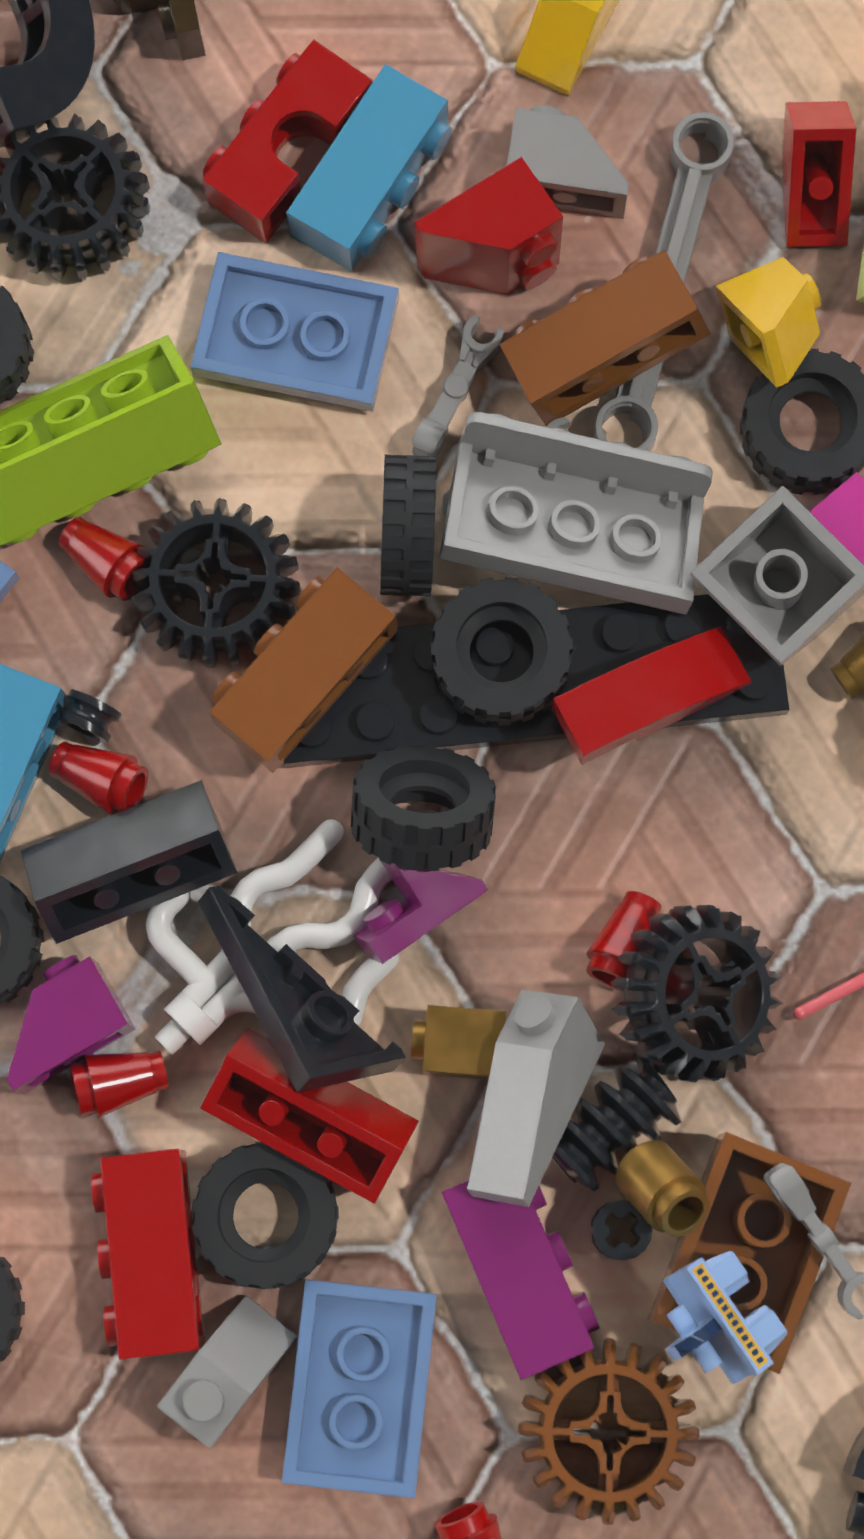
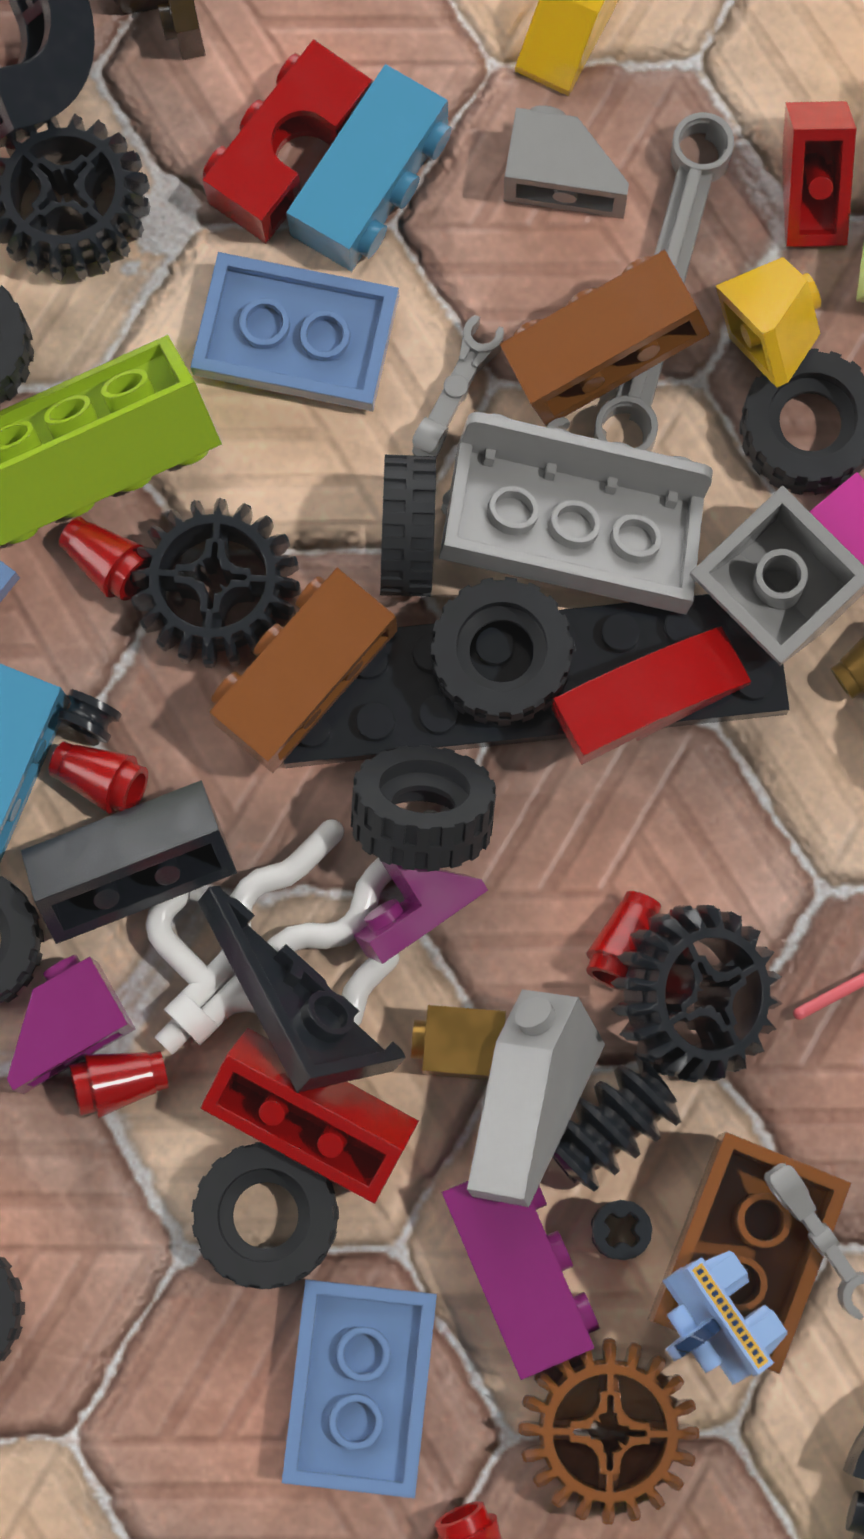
(149, 1254): red brick -> none
(227, 1372): light grey slope -> none
(493, 234): red slope -> none
(662, 1188): pearl gold brick -> none

